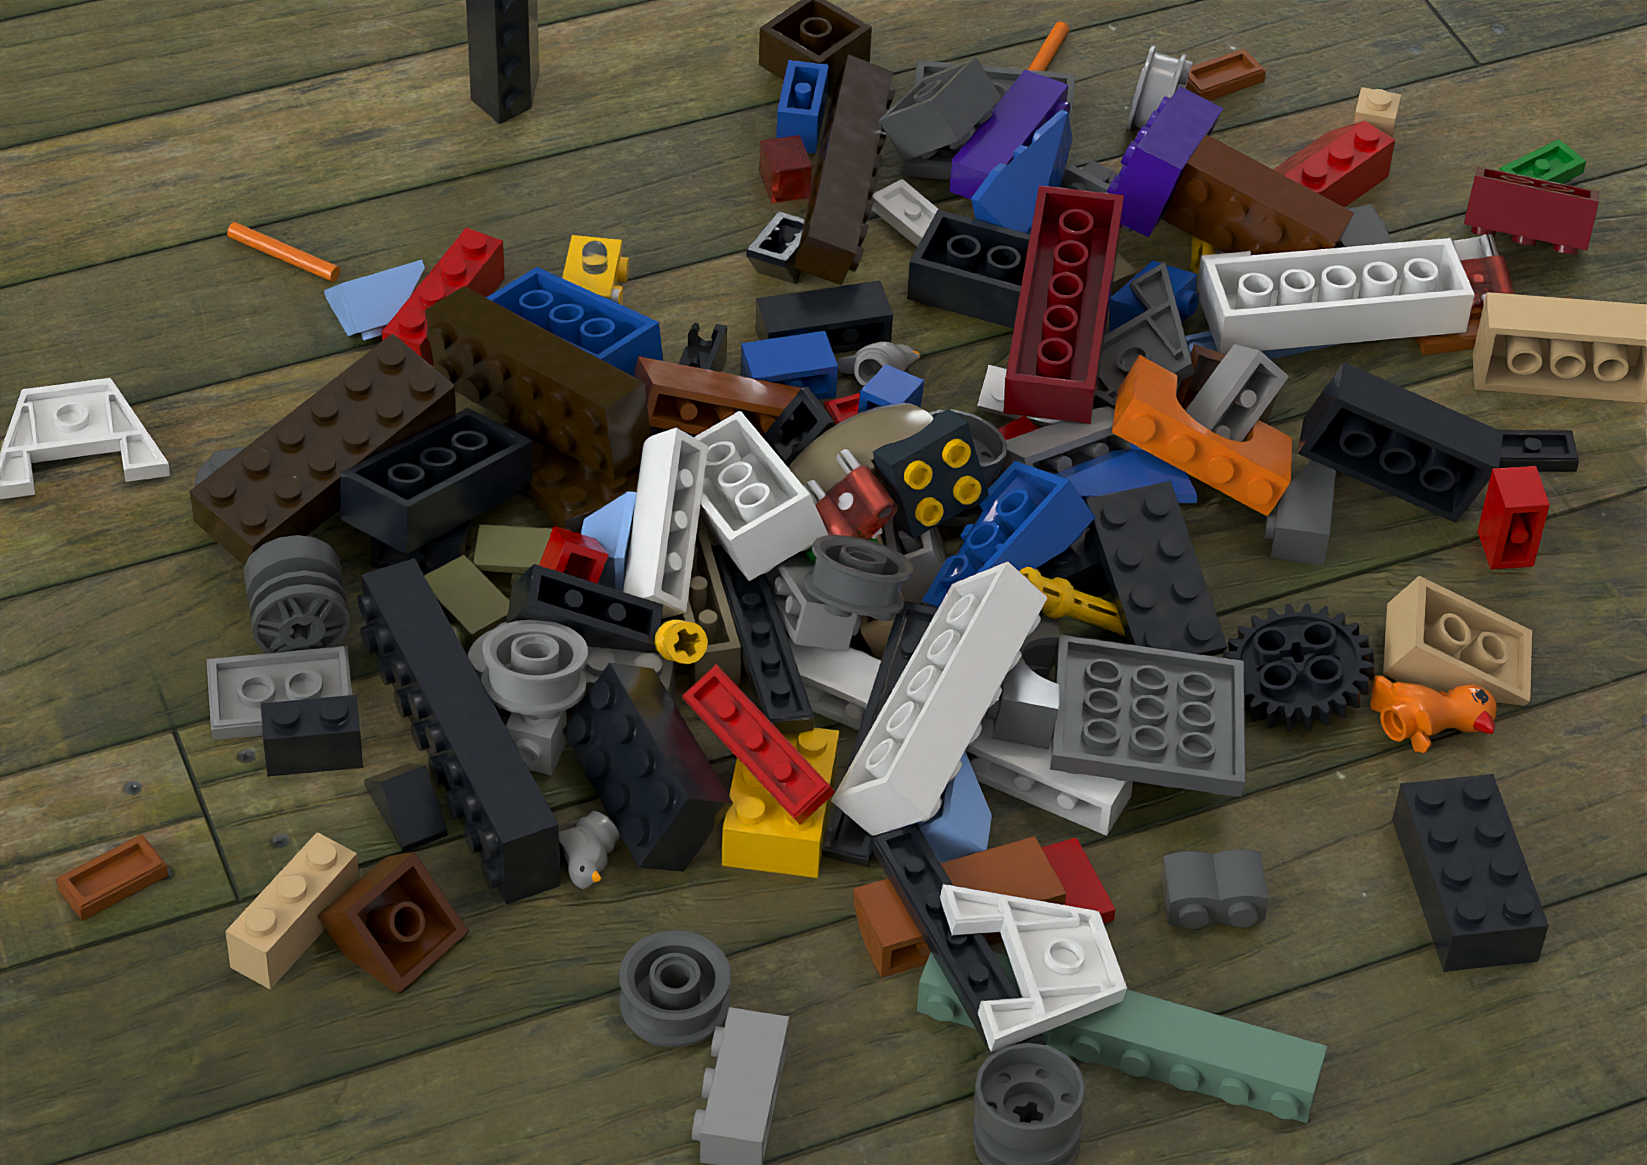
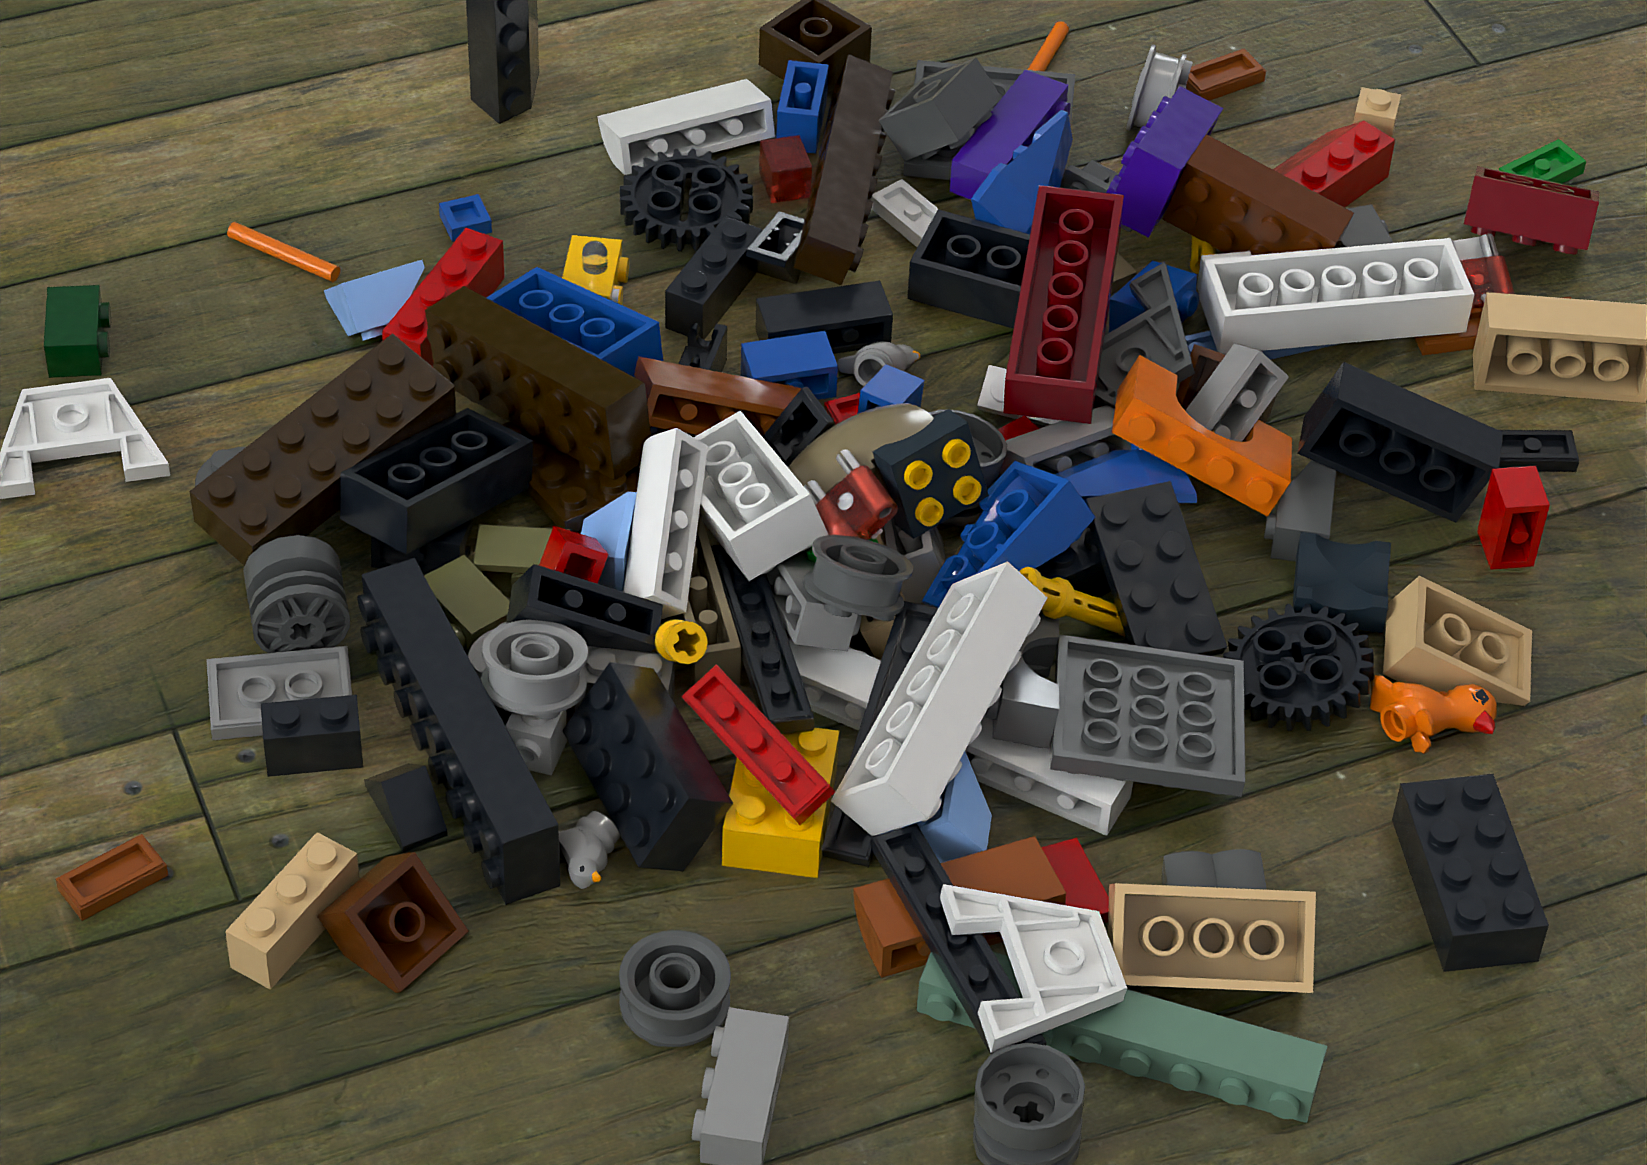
(75, 331): none -> dark green brick
(465, 213): none -> blue plate
(655, 198): none -> black gear
(697, 120): none -> white brick
(711, 279): none -> black brick
(1213, 937): none -> tan brick
(1344, 579): none -> black brick

